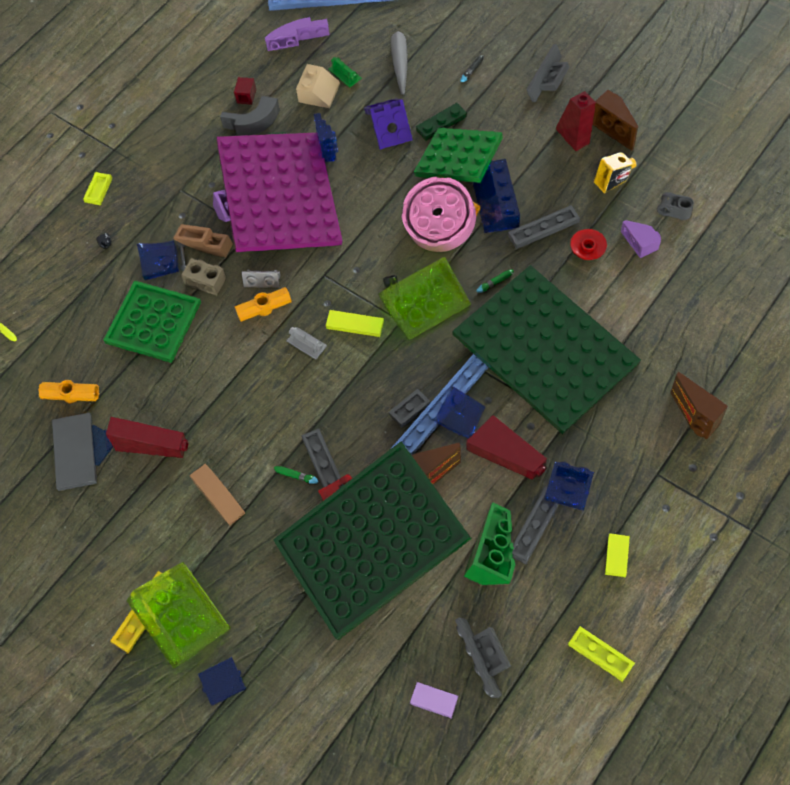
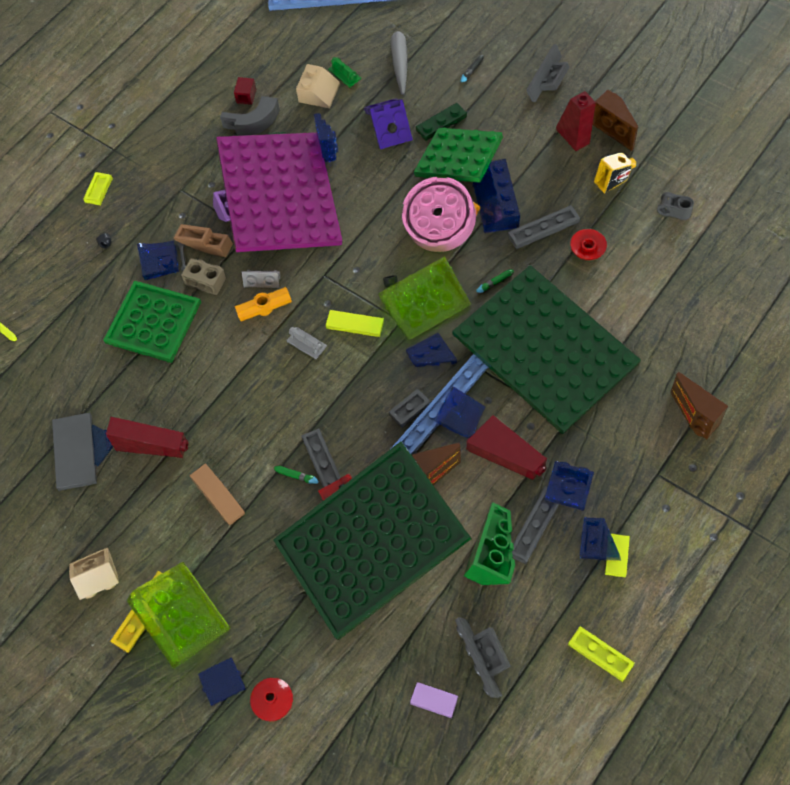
(77, 392): light orange piece -> none
(93, 574): none -> tan slope
(273, 709): none -> red dish
(293, 32): medium lavender slope -> none
(431, 352): none -> clear blue wing
(597, 541): none -> clear blue wing
(641, 237): medium lavender slope -> none

